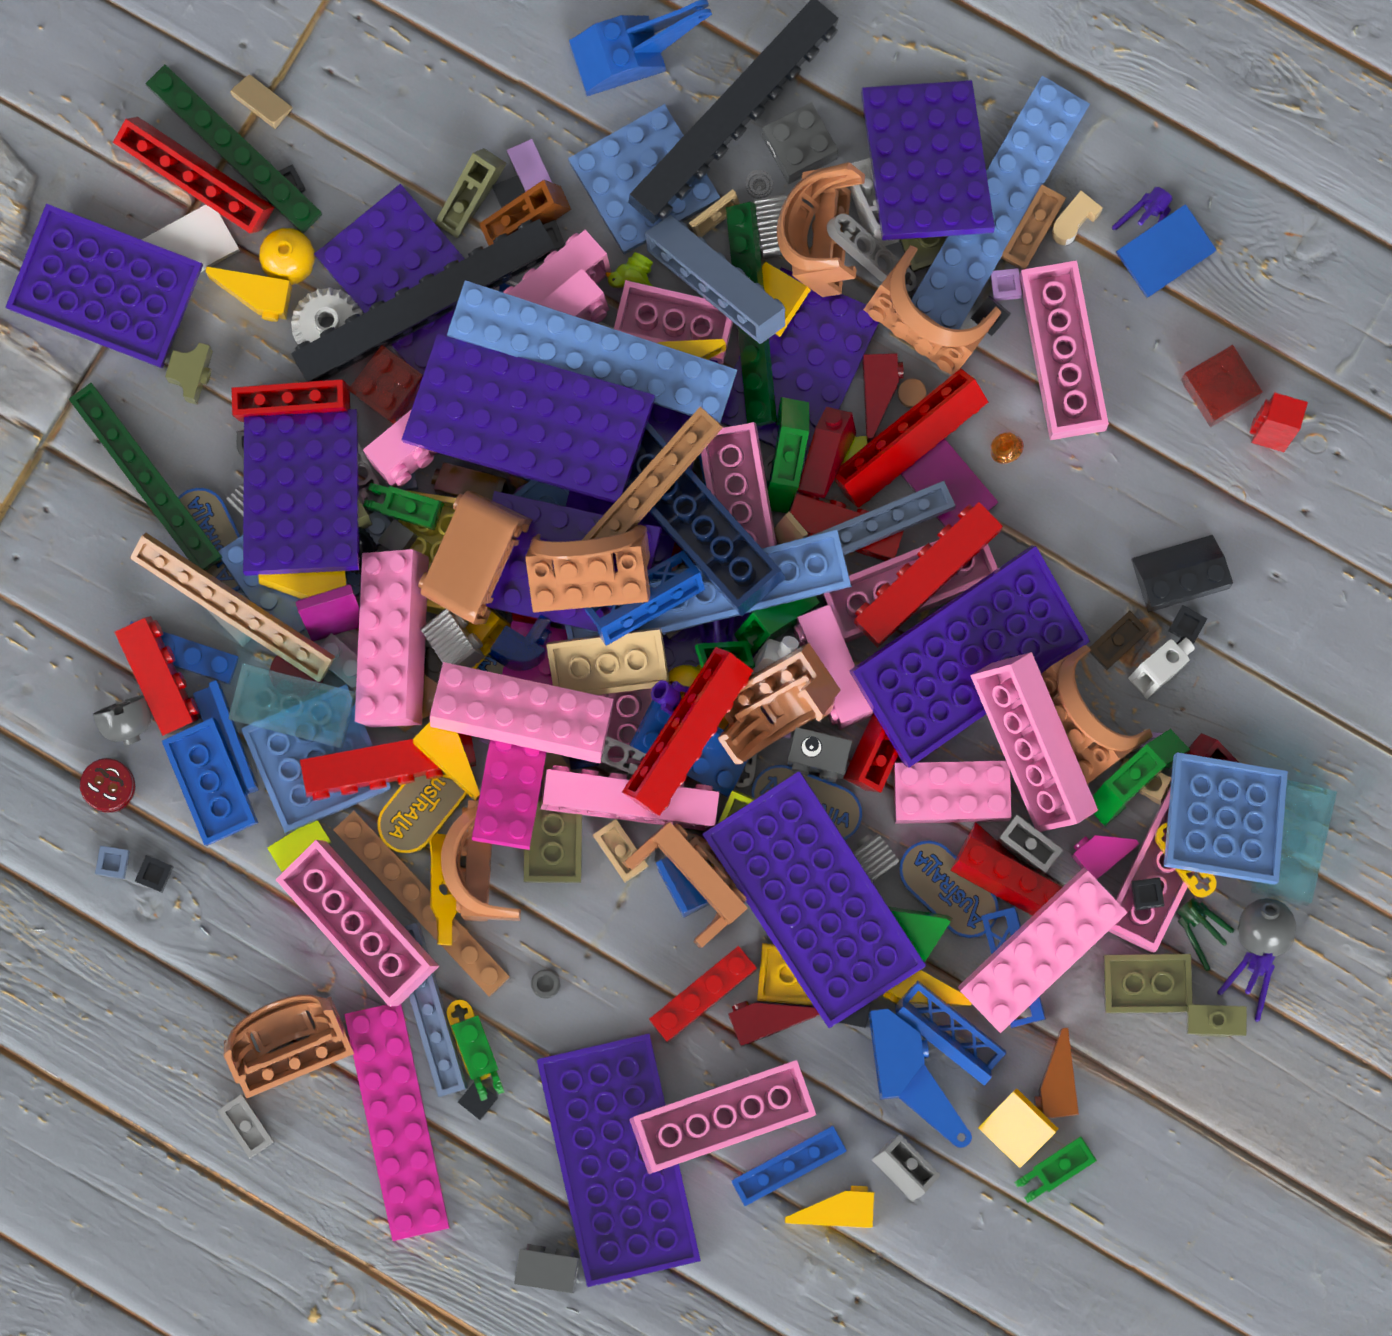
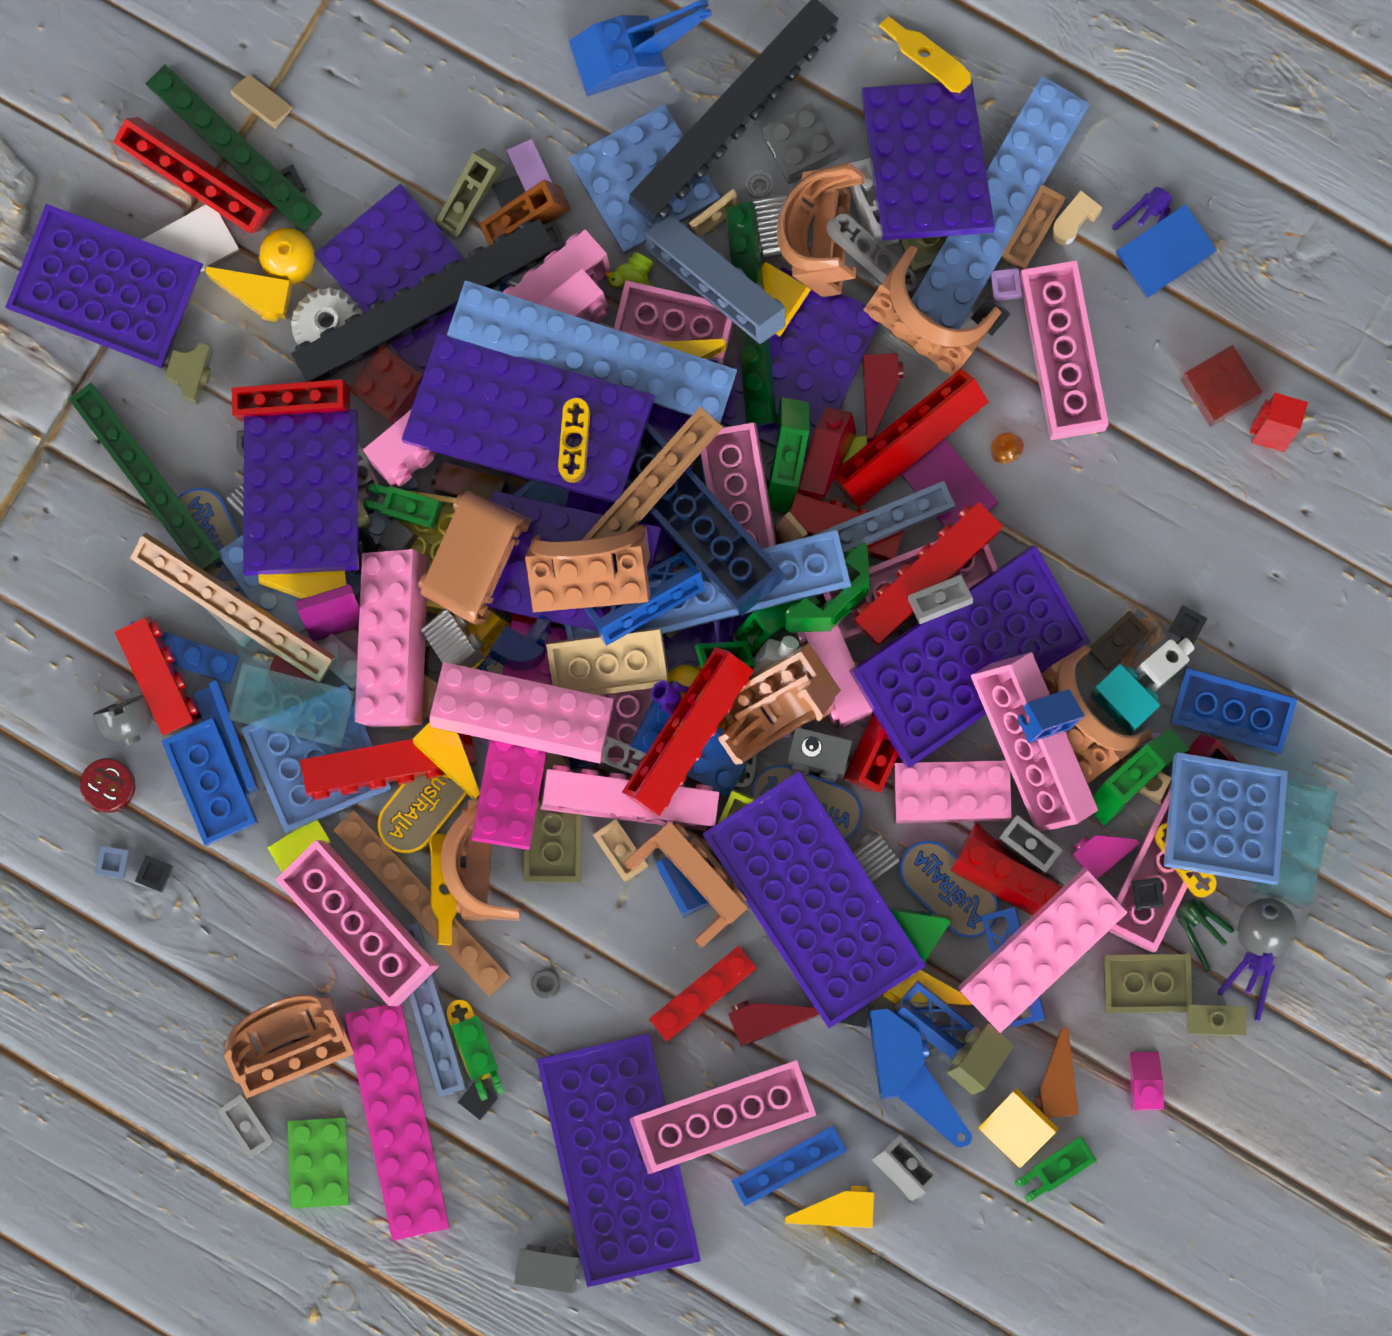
(318, 1163): none -> bright green plate
(565, 460): none -> yellow beam
(777, 981): yellow tile -> none
(809, 618): none -> green slope
(911, 392): medium nougat tile -> none
(939, 63): none -> yellow piece
(940, 599): none -> light grey plate
(980, 1058): none -> olive brick
(1050, 715): none -> blue hinge
(1126, 699): none -> teal brick
(1146, 1081): none -> dark pink slope
(1182, 573): black slope -> none
(1233, 710): none -> blue slope

